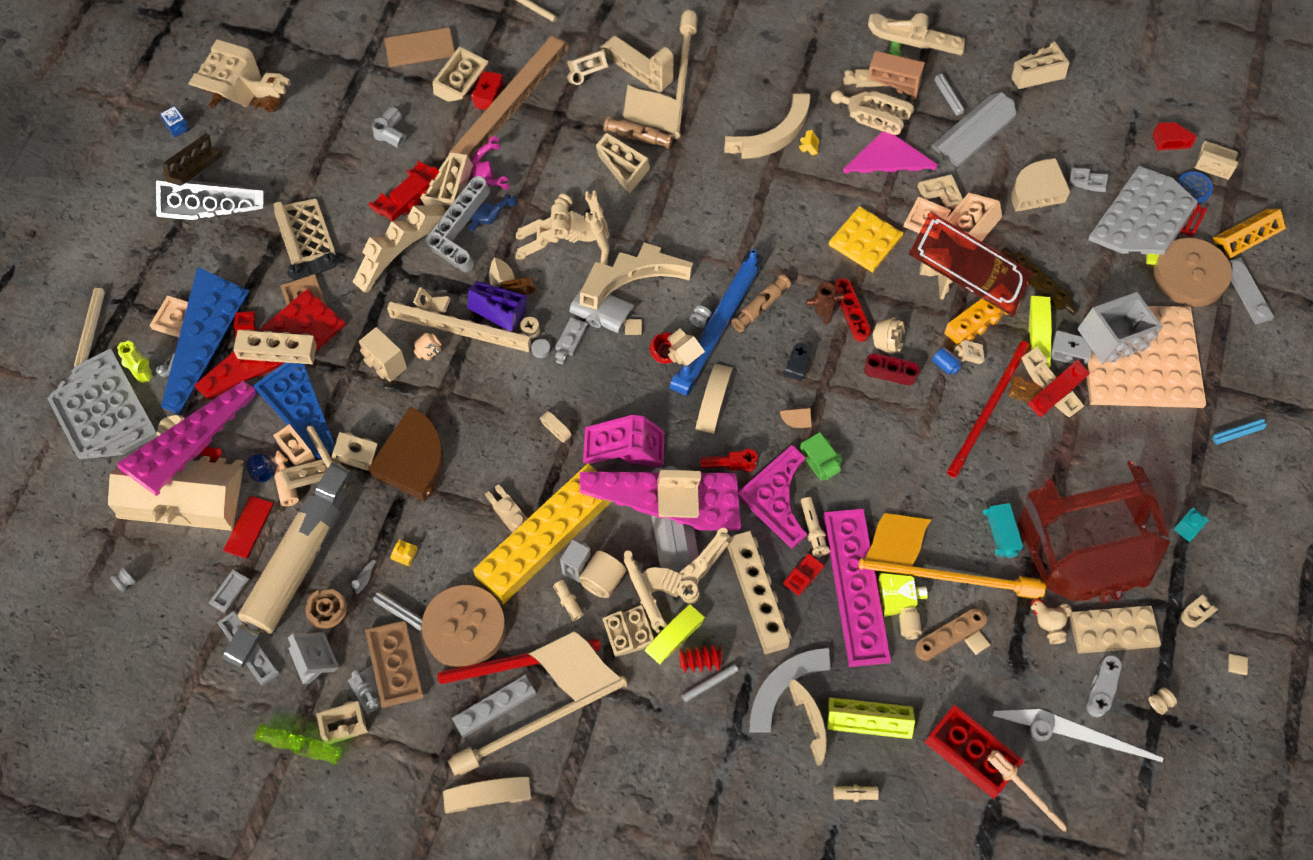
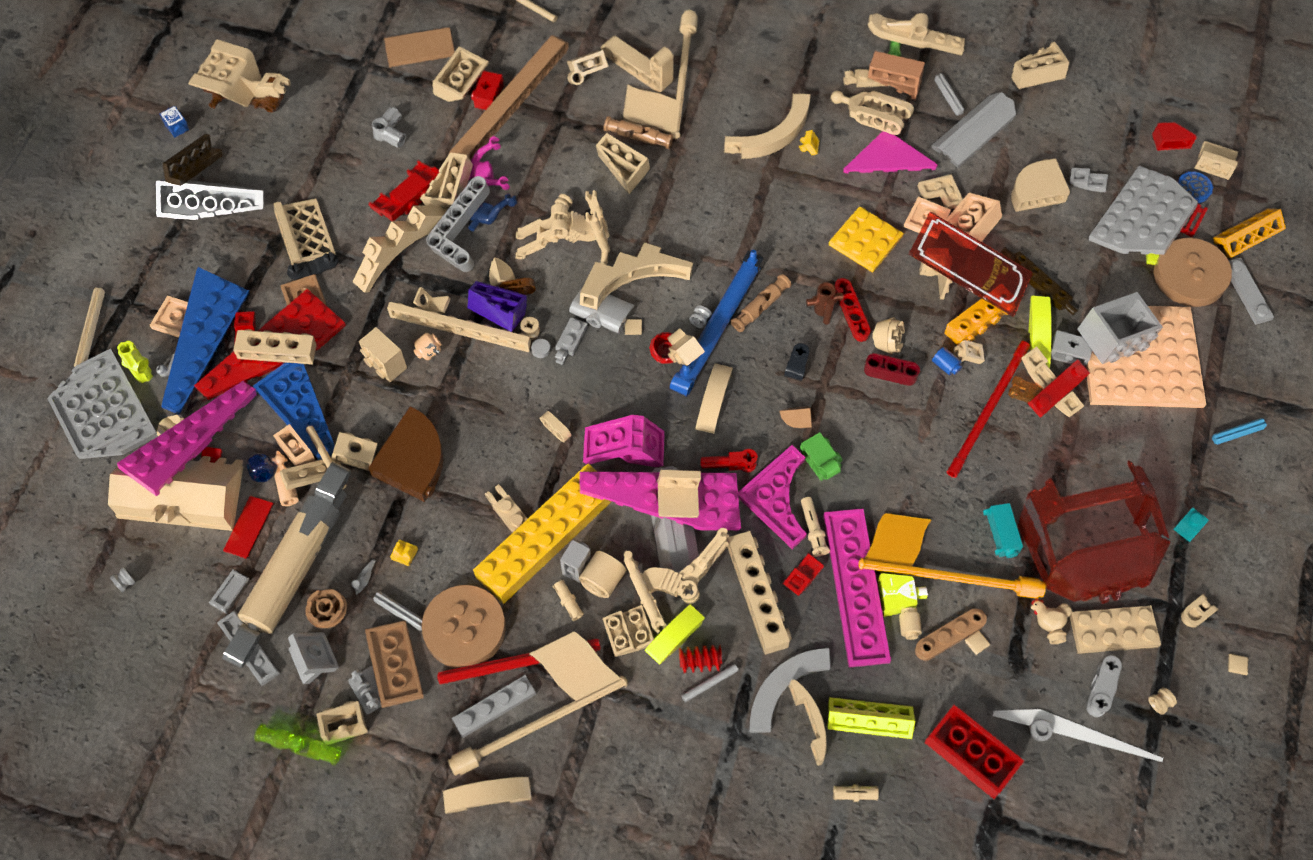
(1009, 772): light nougat piece -> none

